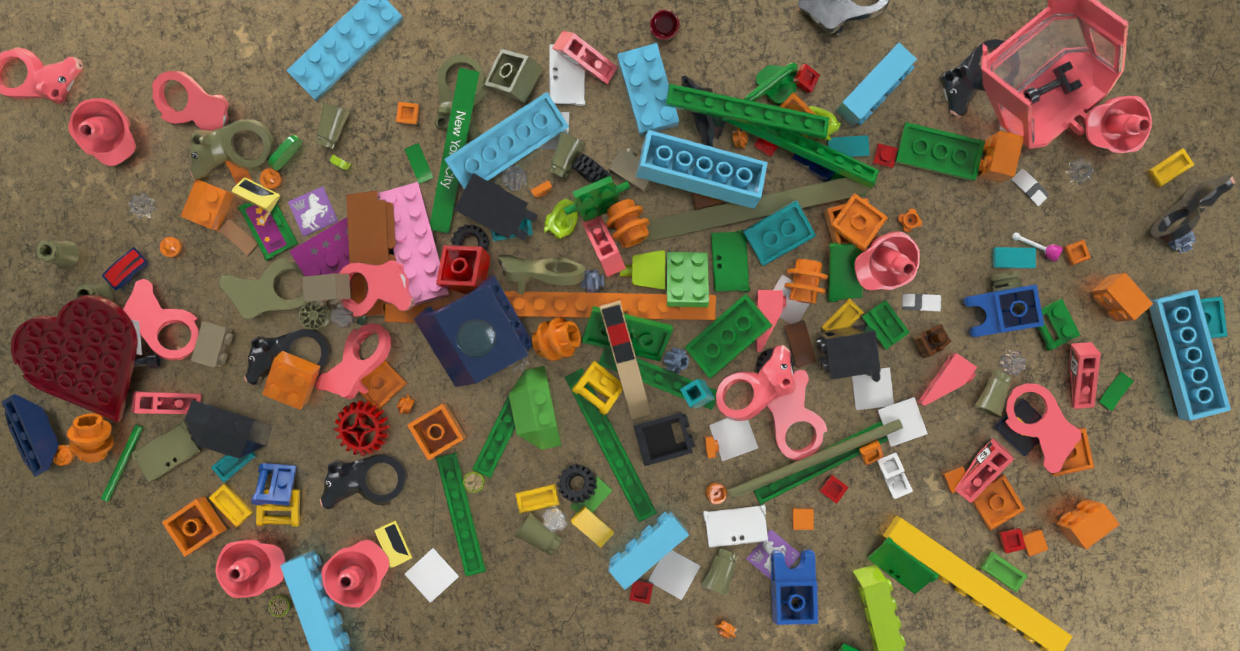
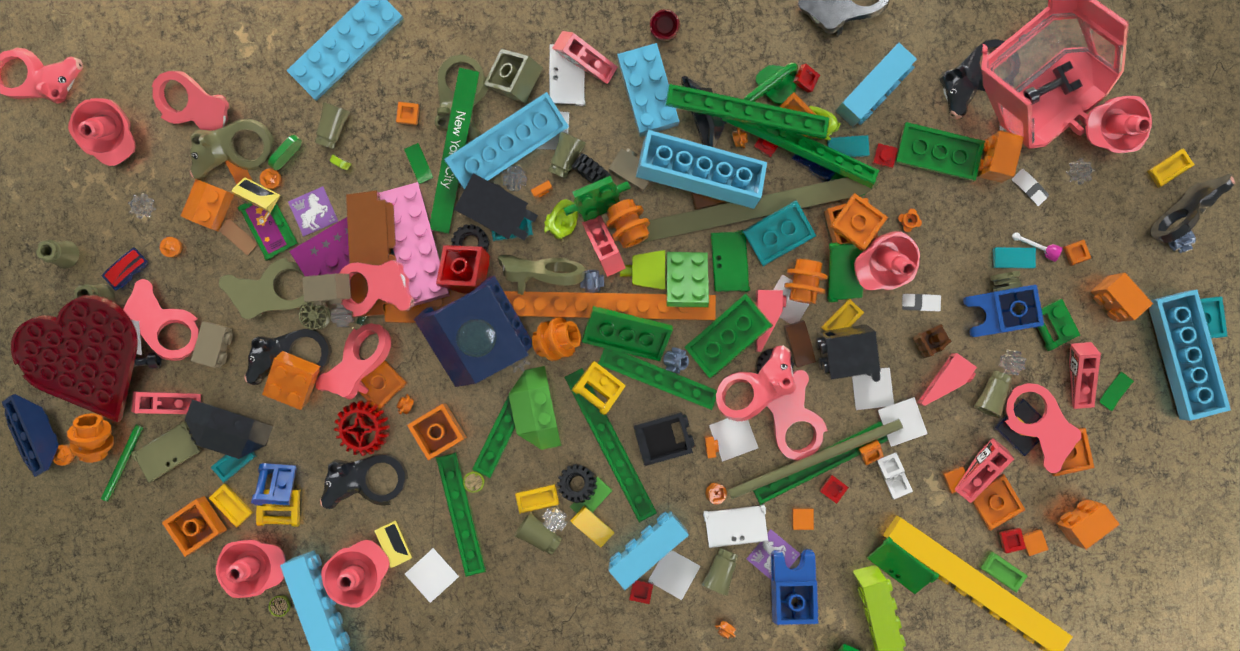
(625, 359): tile -> none
(697, 393): teal brick -> none
(886, 324): green plate -> none

